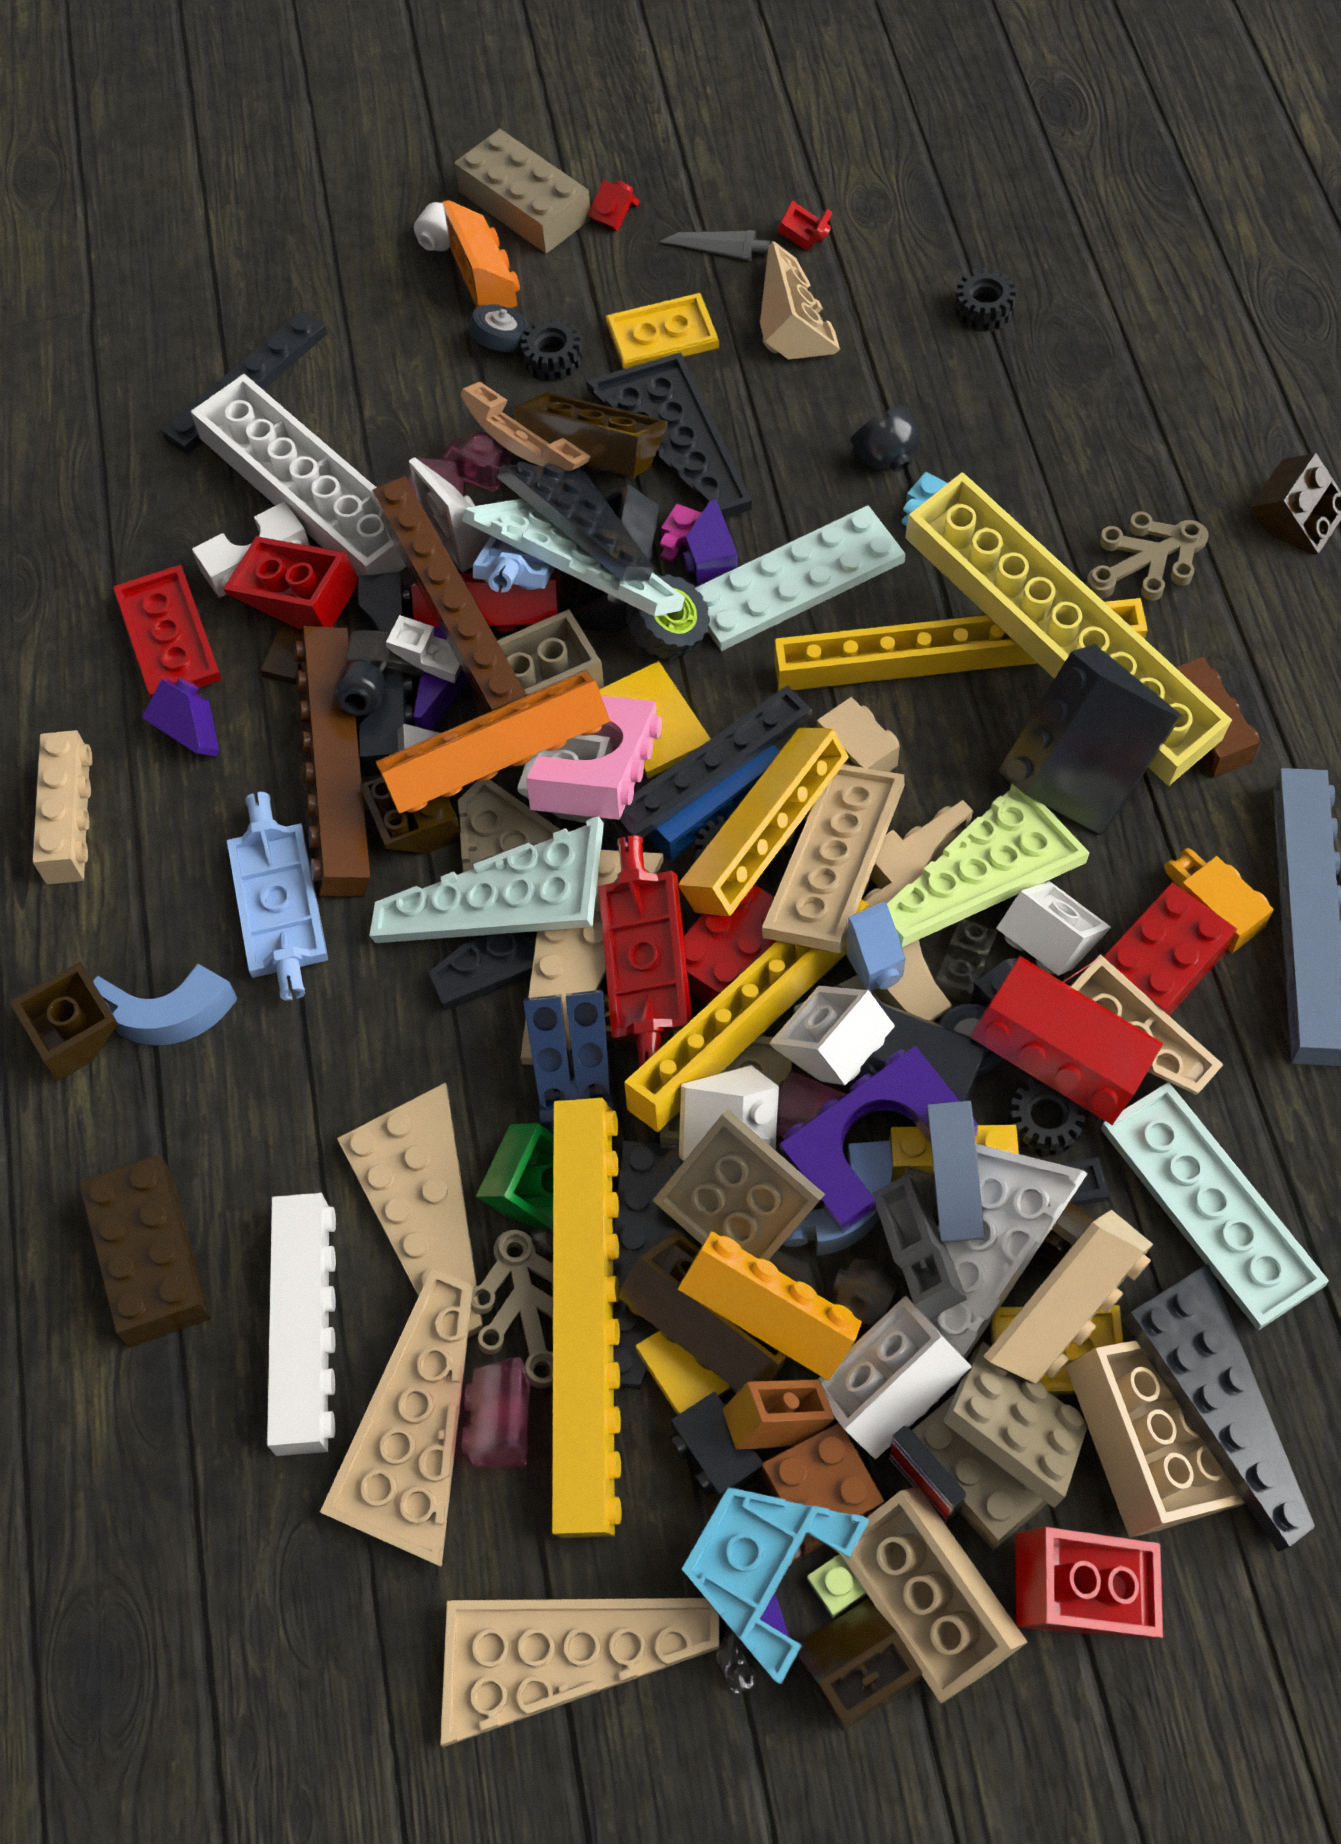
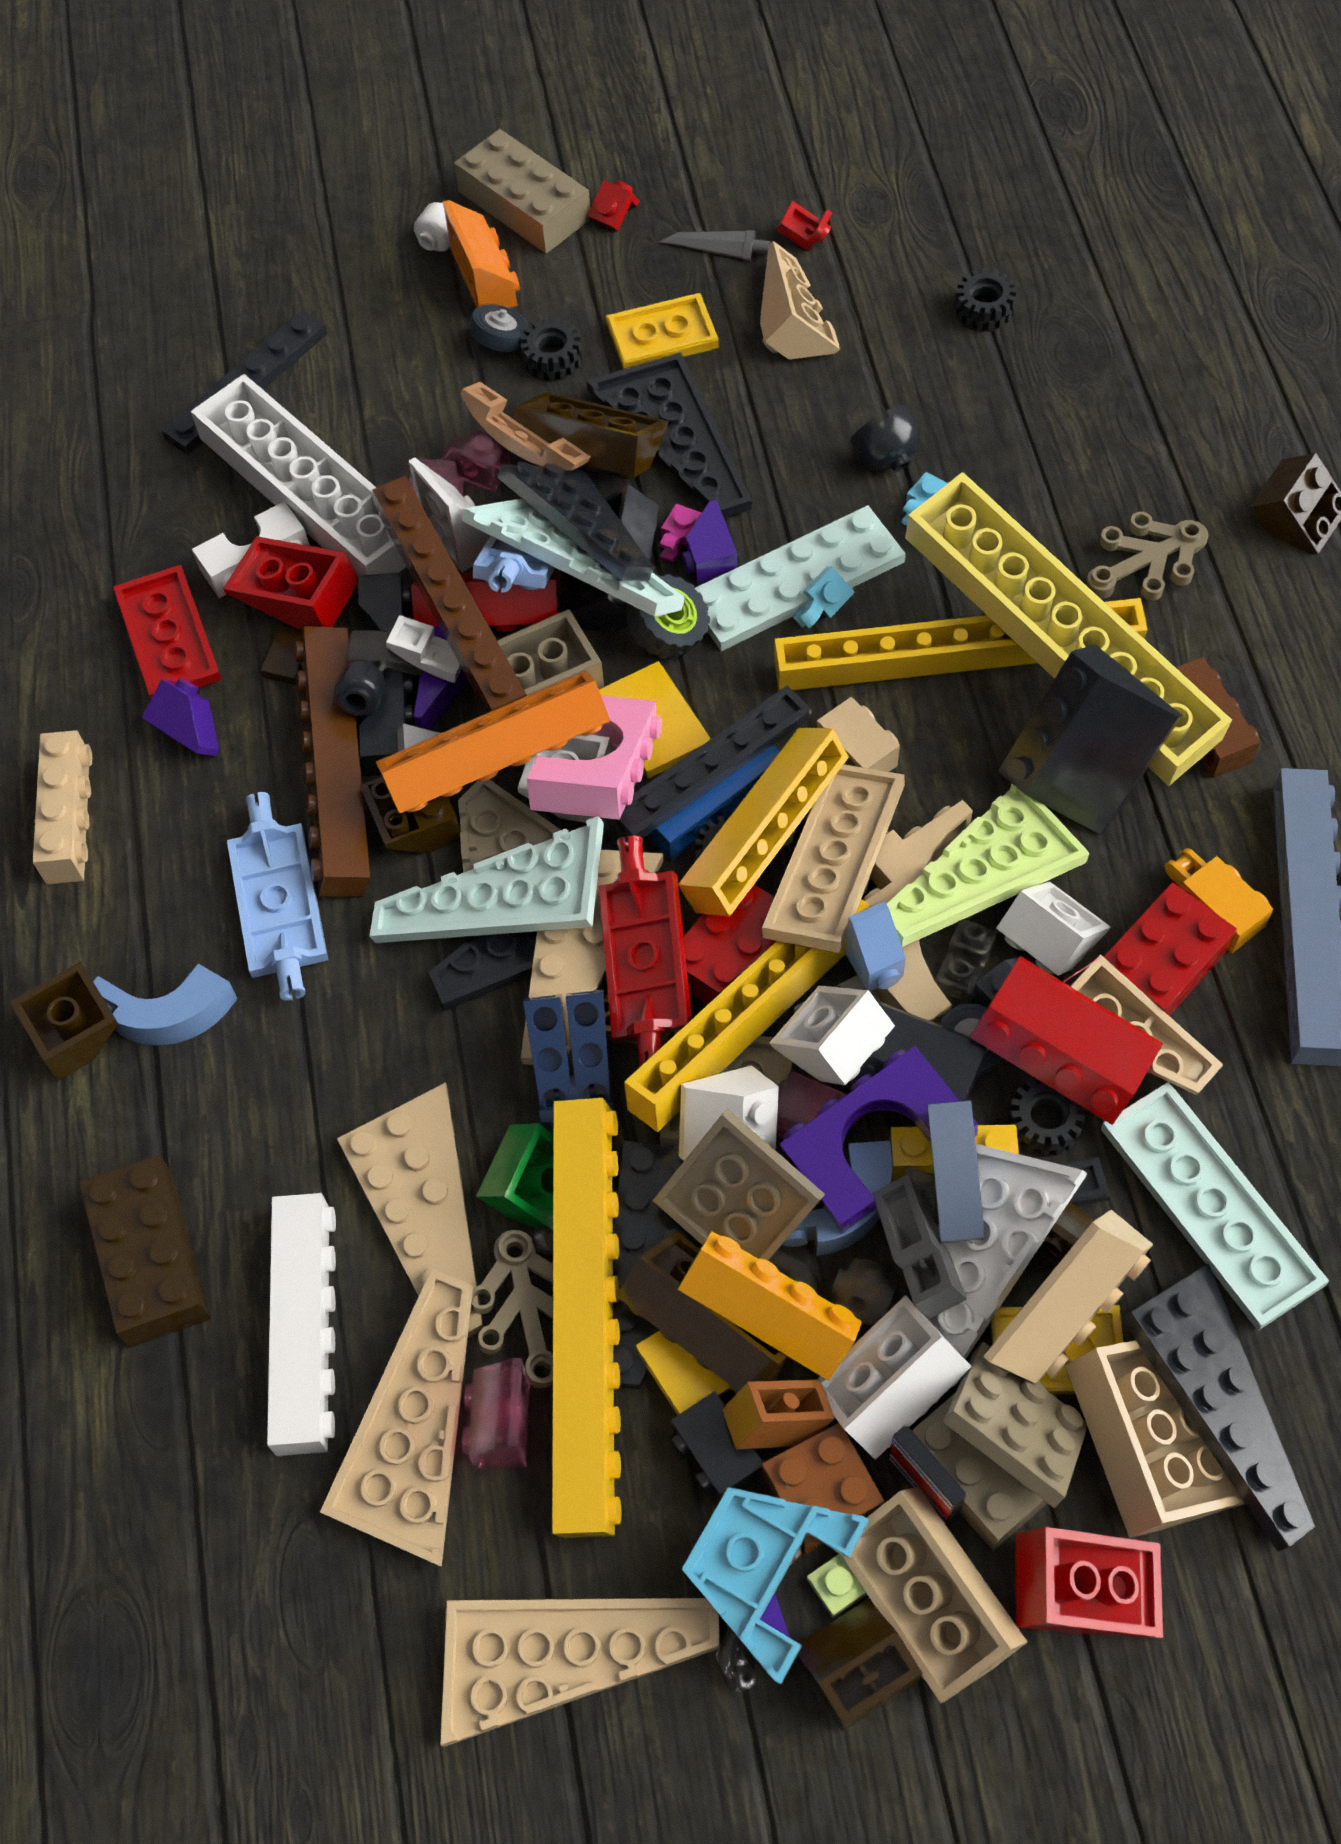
(825, 596): none -> medium azure plate

